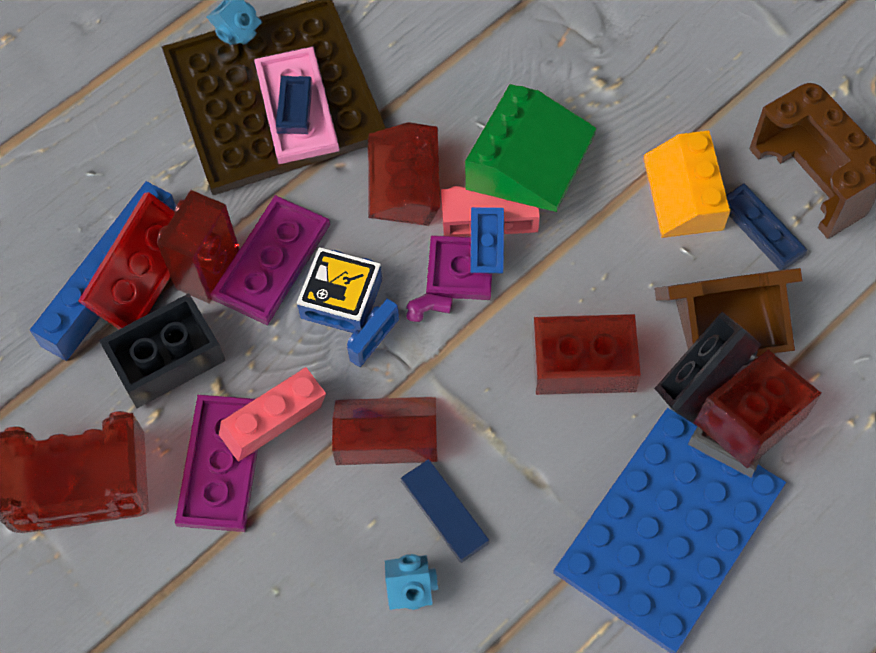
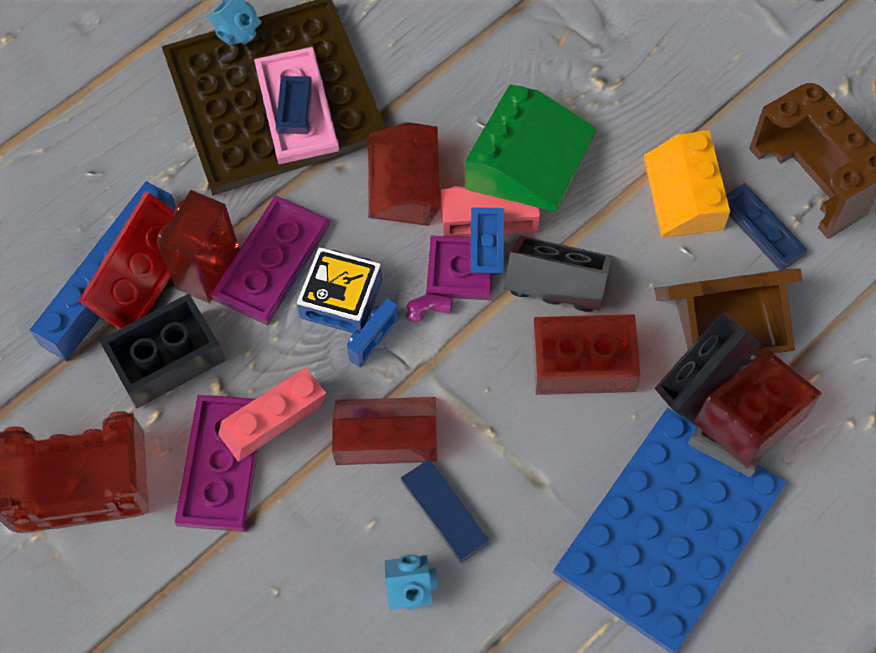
(557, 273): none -> black slope

